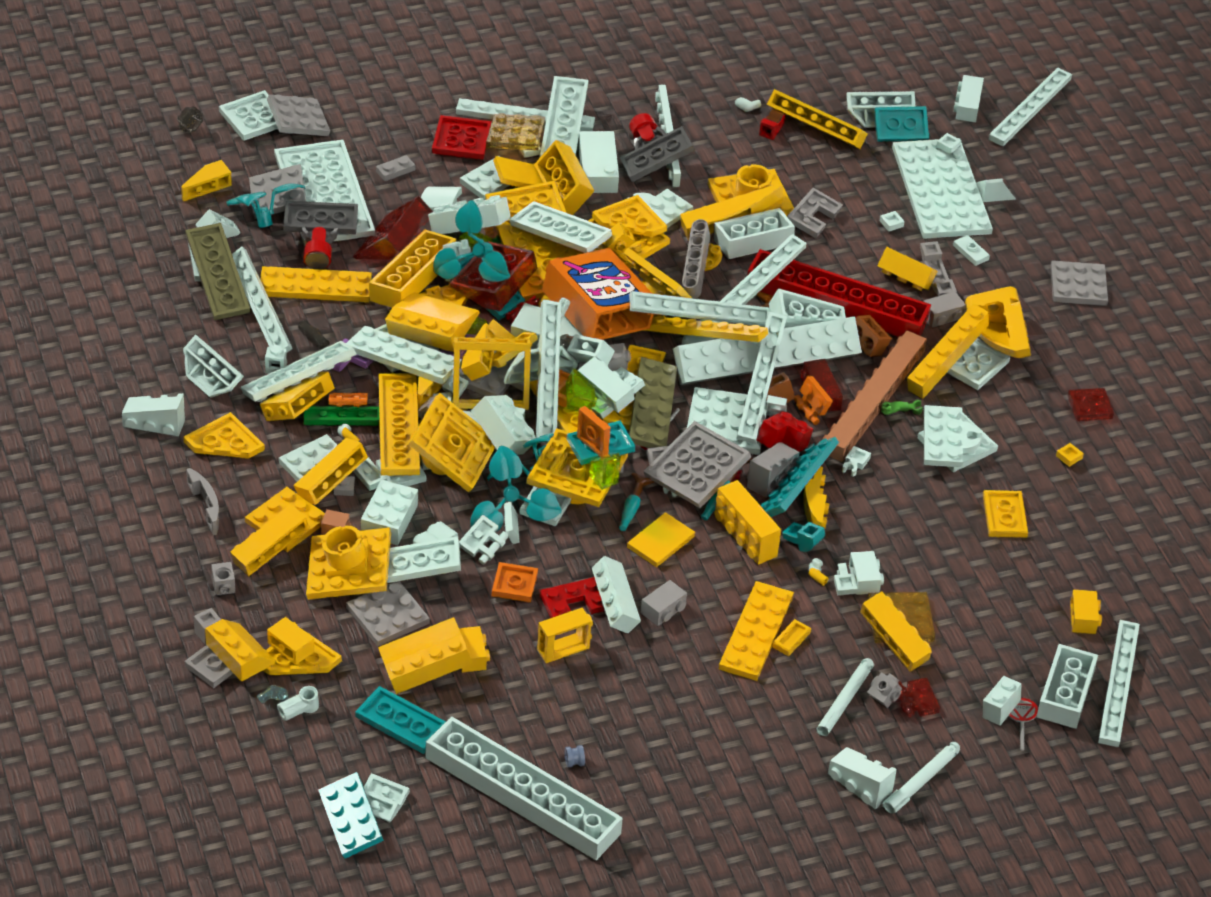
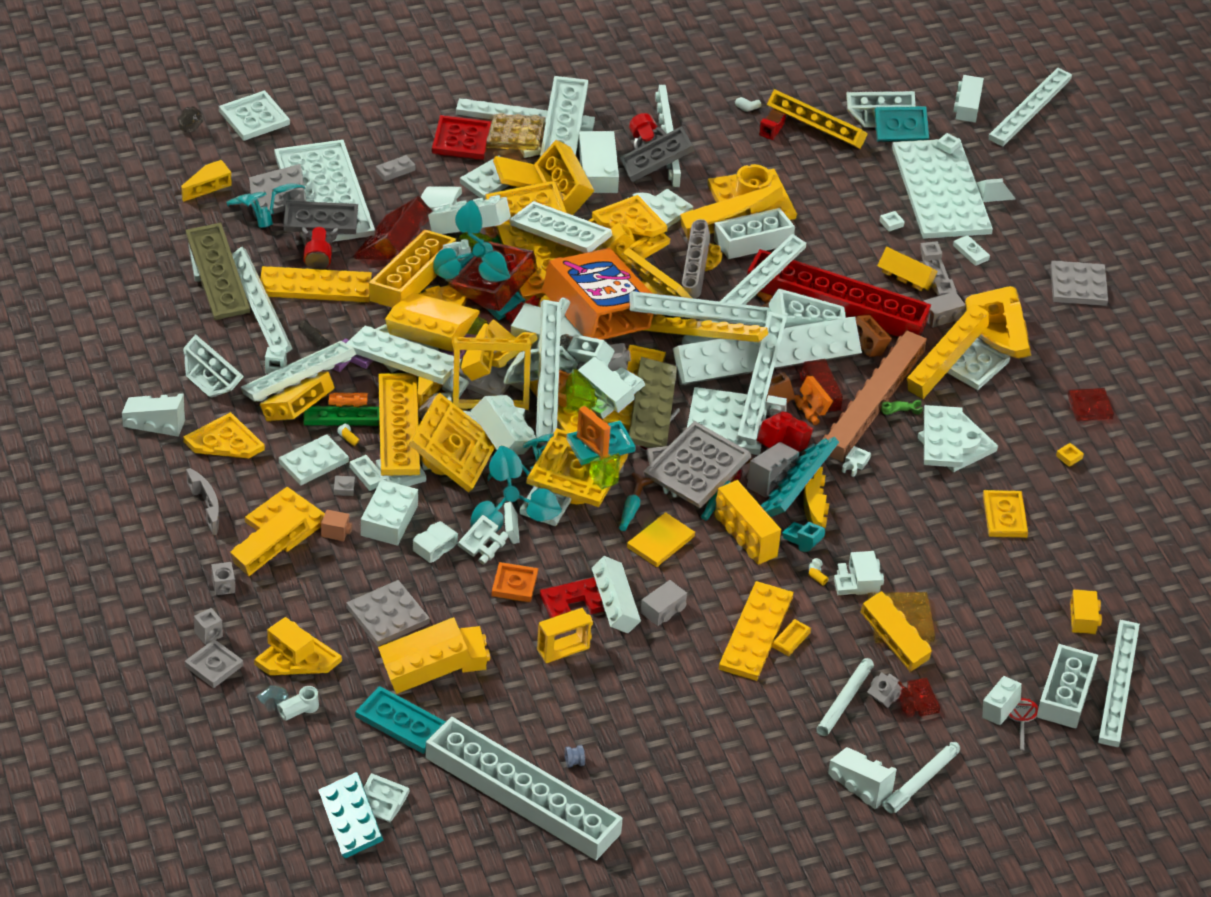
(211, 217): light aqua slope -> none
(237, 649): yellow slope -> none
(298, 115): light grey plate -> none
(331, 471): yellow brick -> none
(348, 562): yellow piece -> none
(424, 559): light aqua plate -> none
(803, 213): light grey plate -> none

